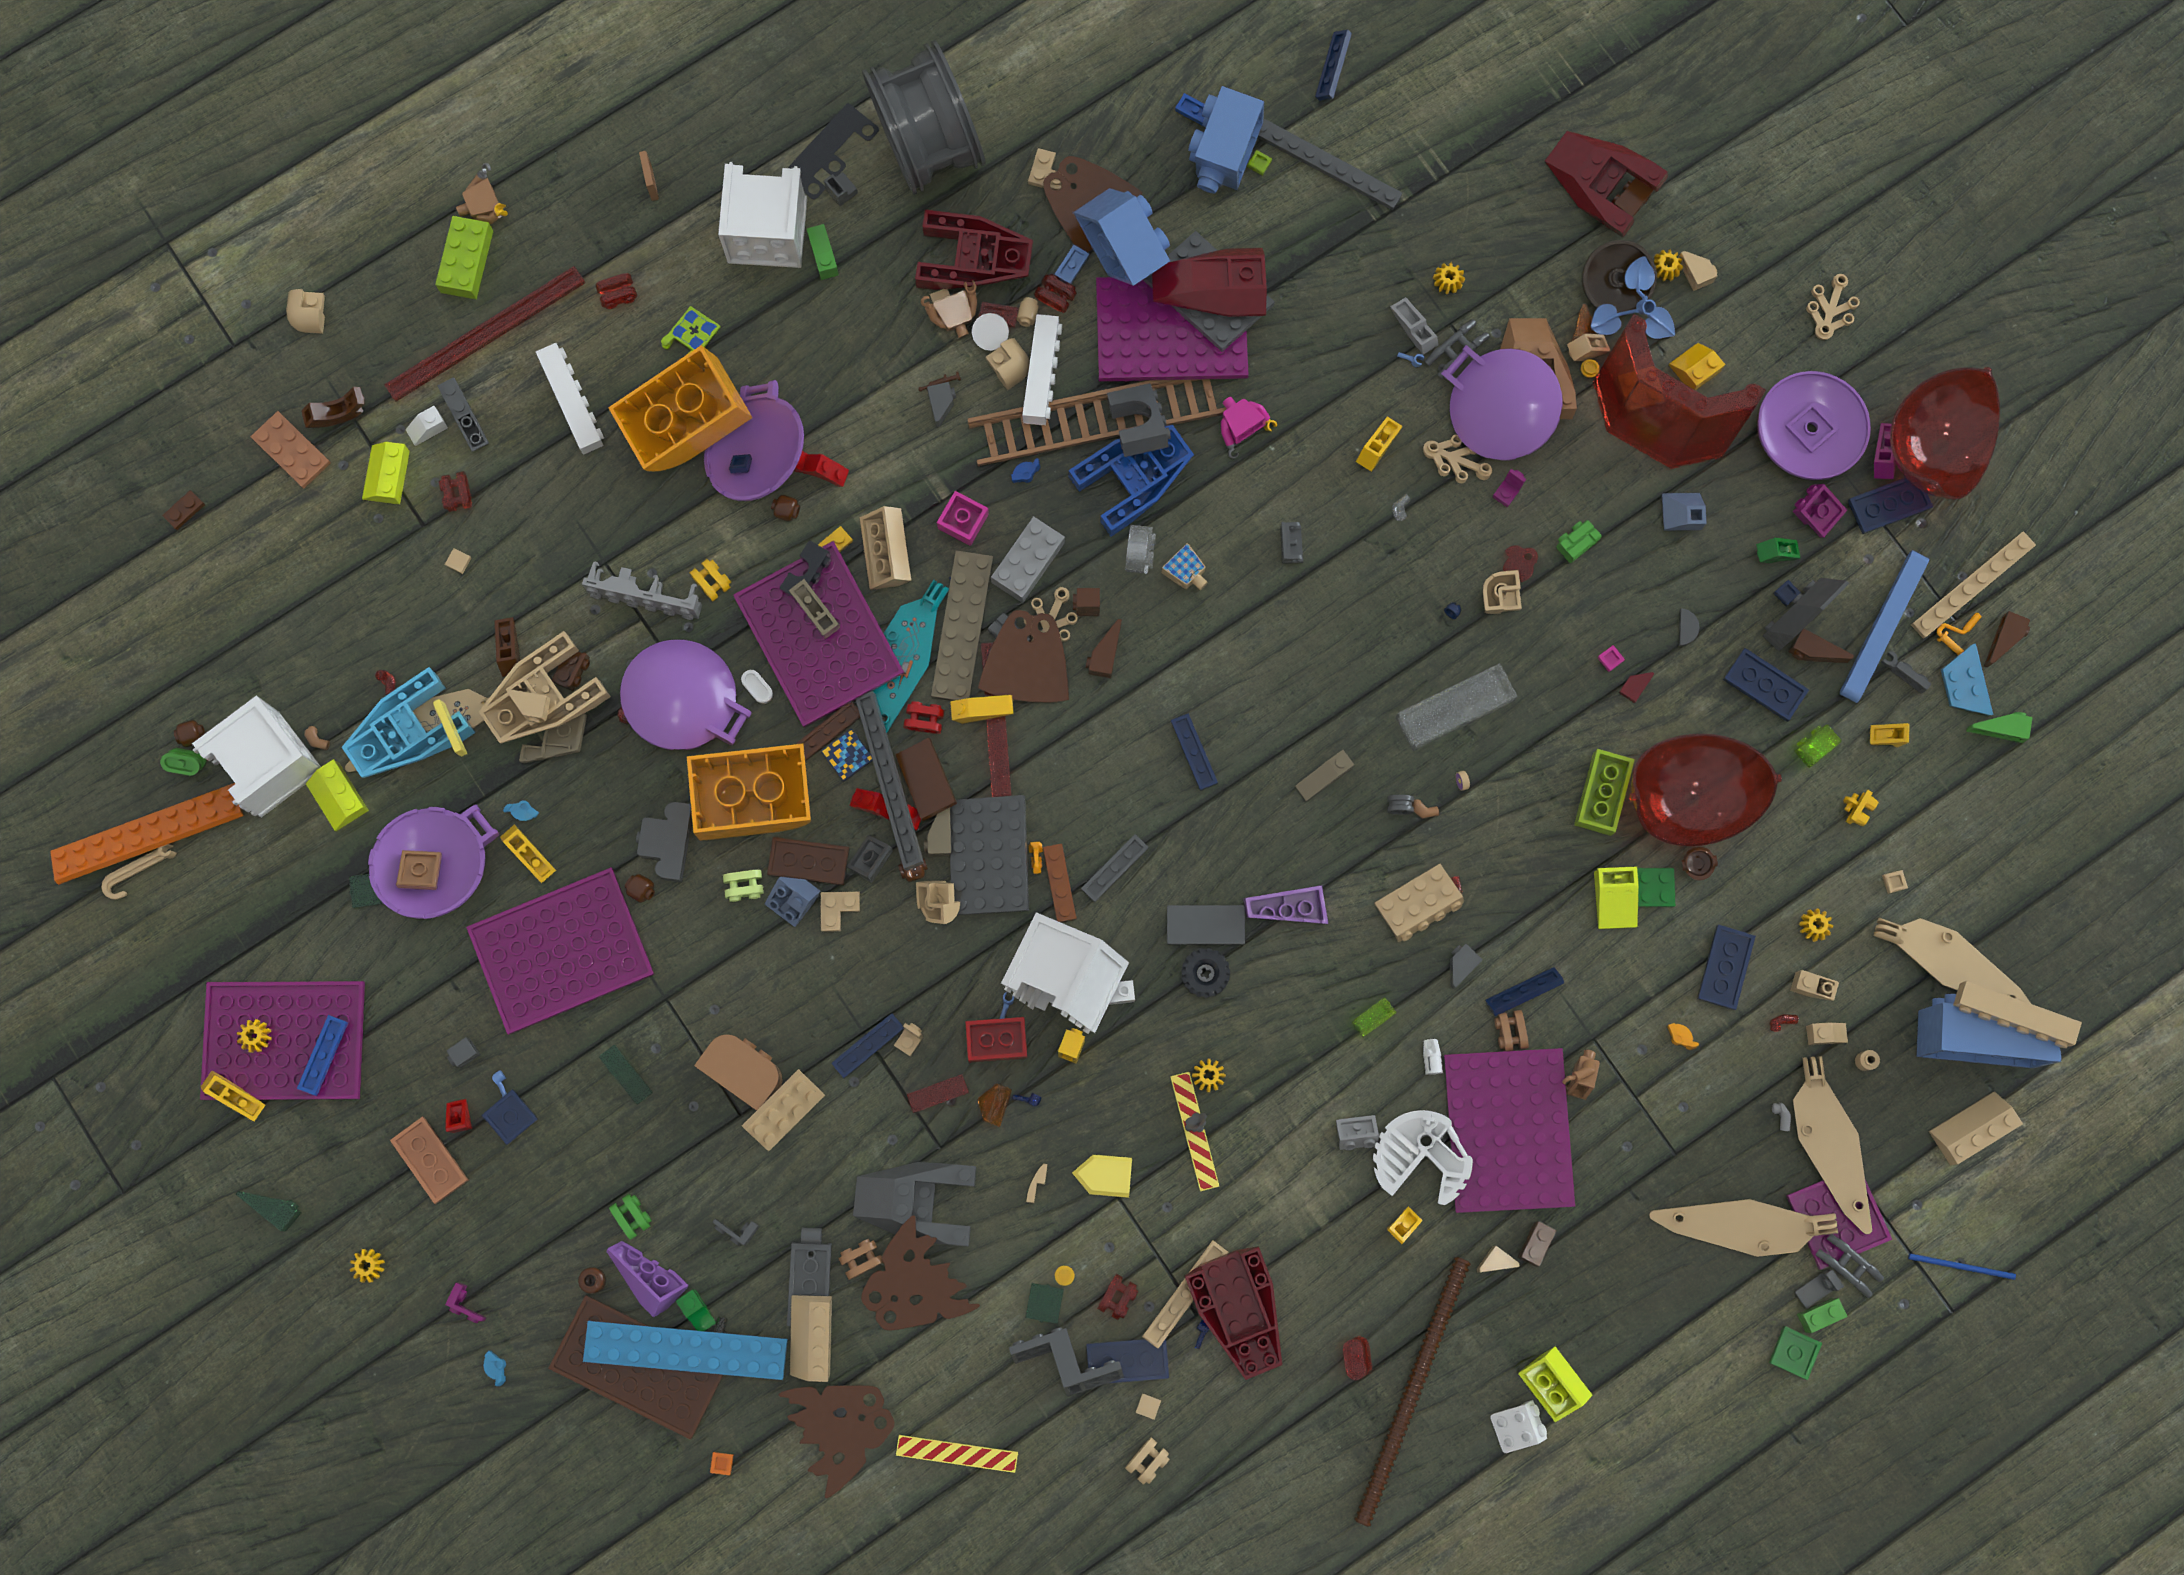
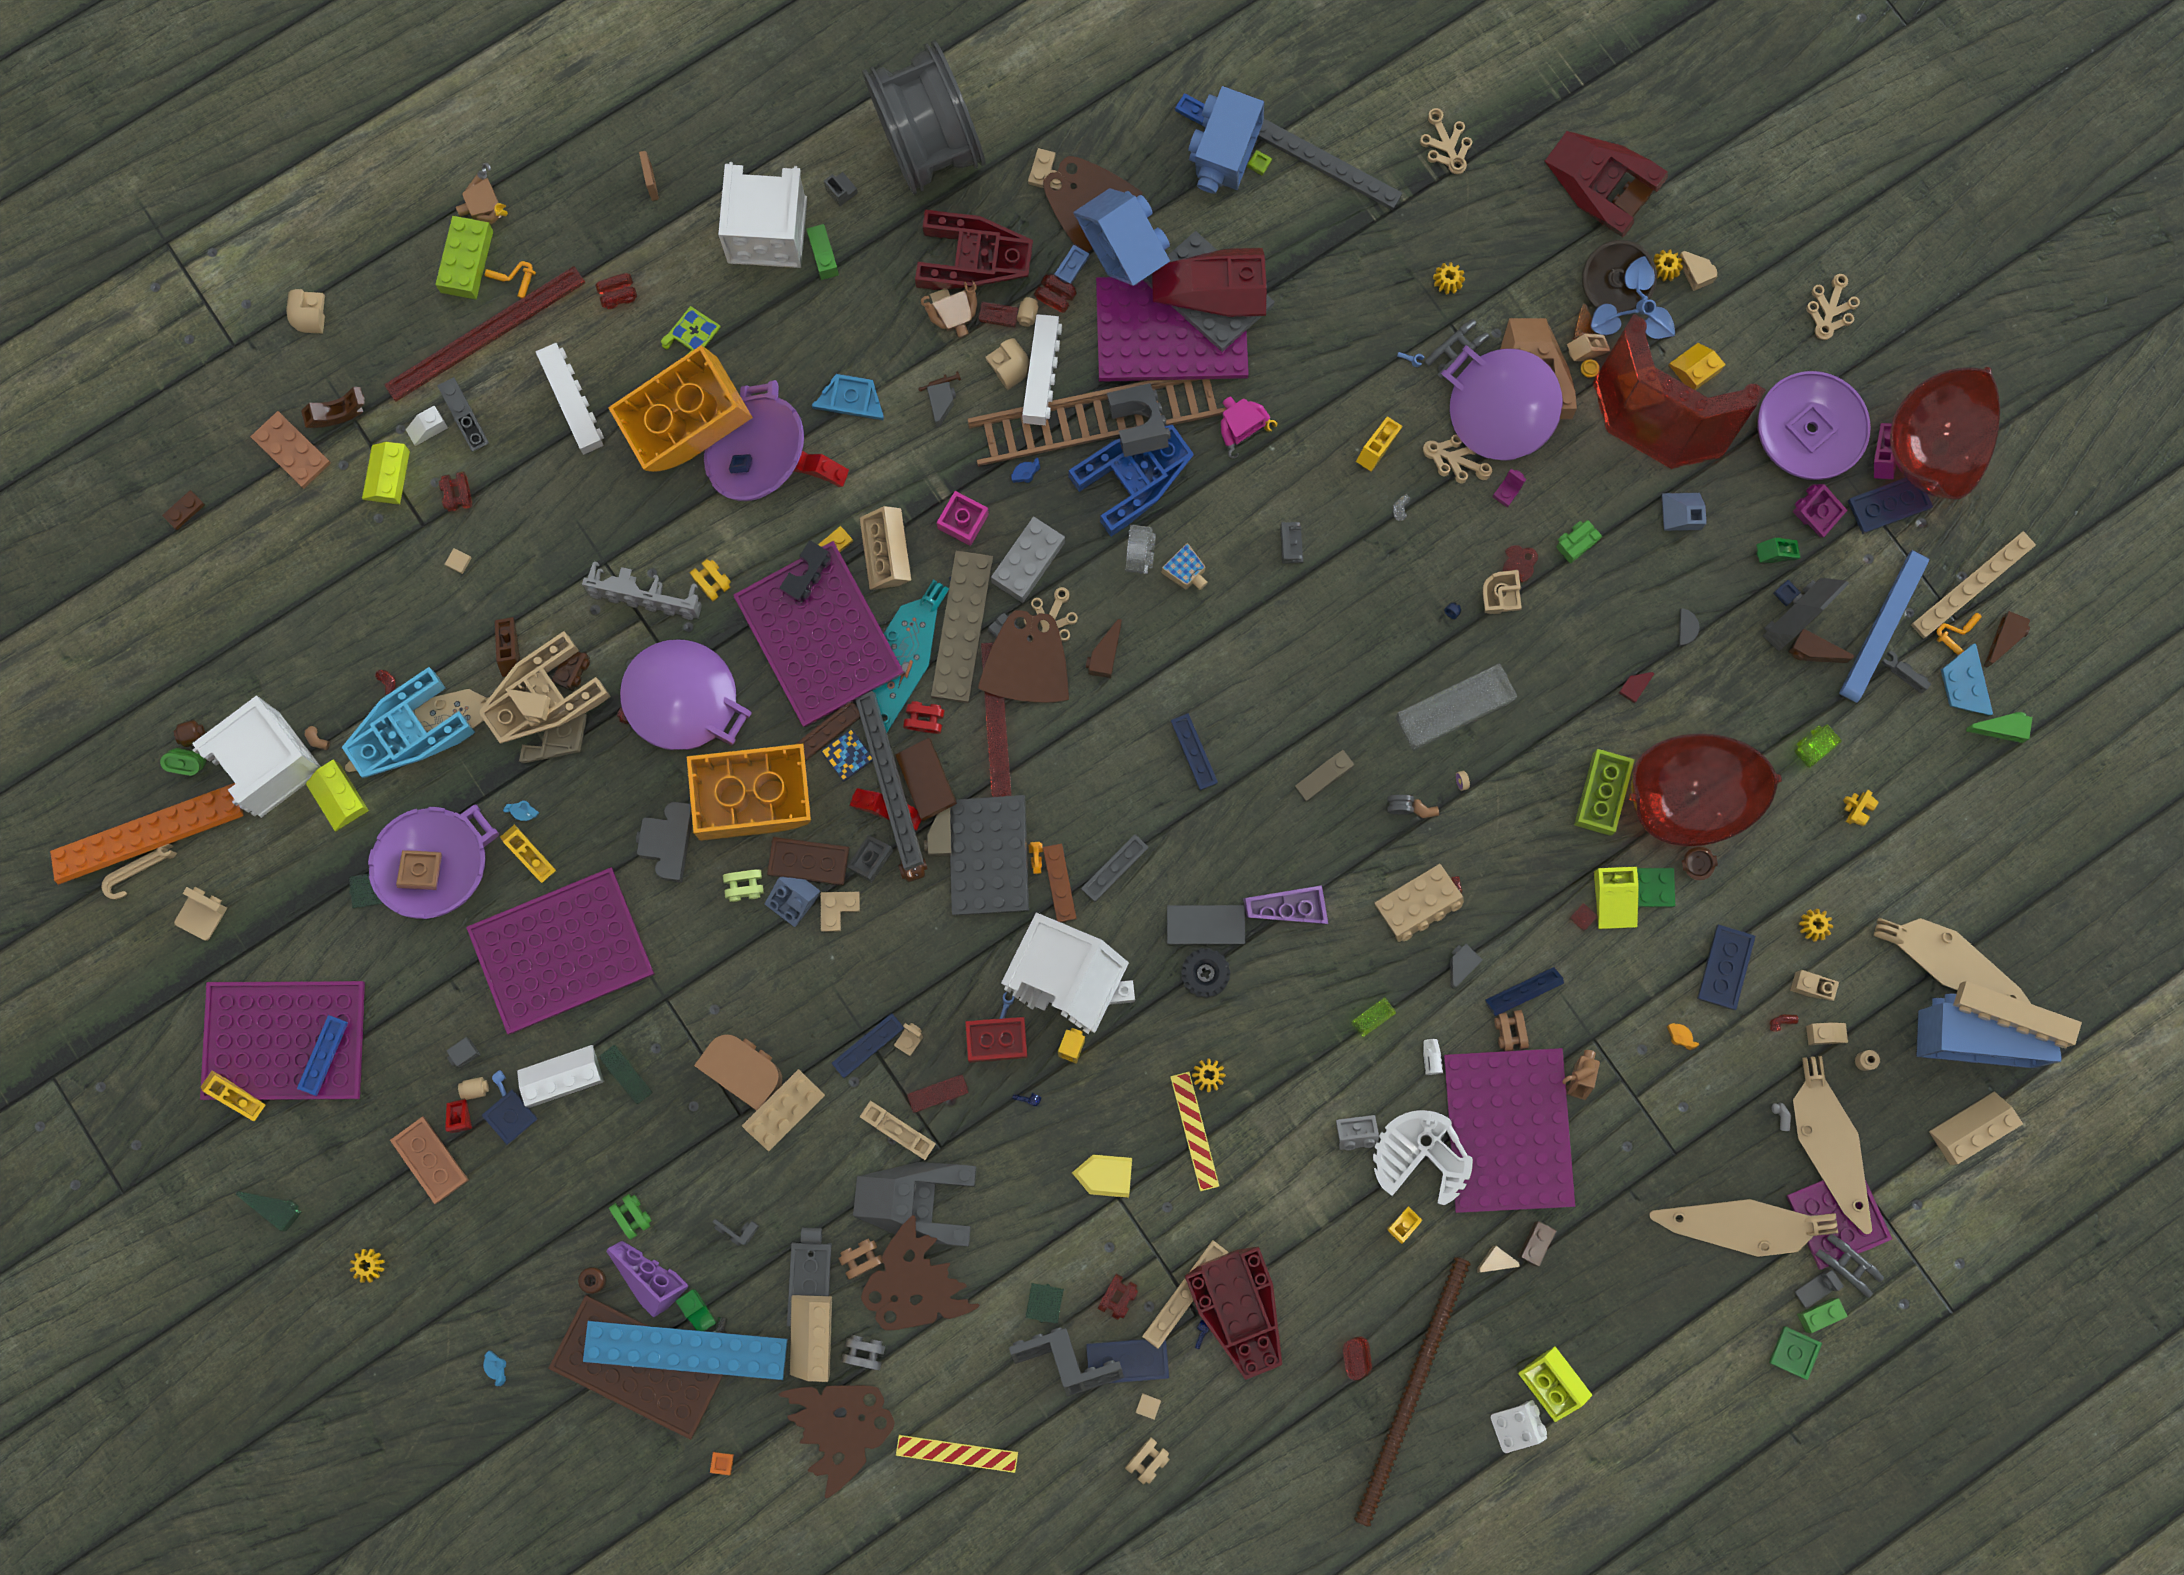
(200, 914): none -> tan bracket
(254, 1043): yellow gear -> none
(449, 728): light yellow tile -> none
(458, 1295): magenta bracket -> none
(473, 1088): none -> tan brick
(526, 279): none -> light orange piece
(559, 1076): none -> white slope
(639, 888): reddish brown head -> none
(757, 686): white tile -> none
(785, 508): reddish brown head -> none
(814, 609): dark tan slope -> none
(827, 142): black piece -> none
(850, 397): none -> dark azure wing
(874, 1347): none -> flat silver brick
(897, 1130): none -> tan slope
(937, 901): tan brick -> none
(981, 708): yellow slope -> none
(990, 331): white tile -> none
(994, 1103): clear orange slope -> none
(1039, 1178): tan slope -> none
(1064, 1275): yellow plate -> none
(1087, 601): reddish brown brick -> none
(1196, 1122): dark grey plant -> none
(1333, 65): dark blue plate -> none
(1415, 325): light grey slope -> none
(1447, 144): none -> tan plant
(1583, 917): none -> clear red plate
(1611, 658): dark pink plate -> none
(1766, 684): dark blue plate -> none
(1889, 734): yellow slope -> none
(1895, 881): tan tile -> none
(1962, 1266): blue axle -> none

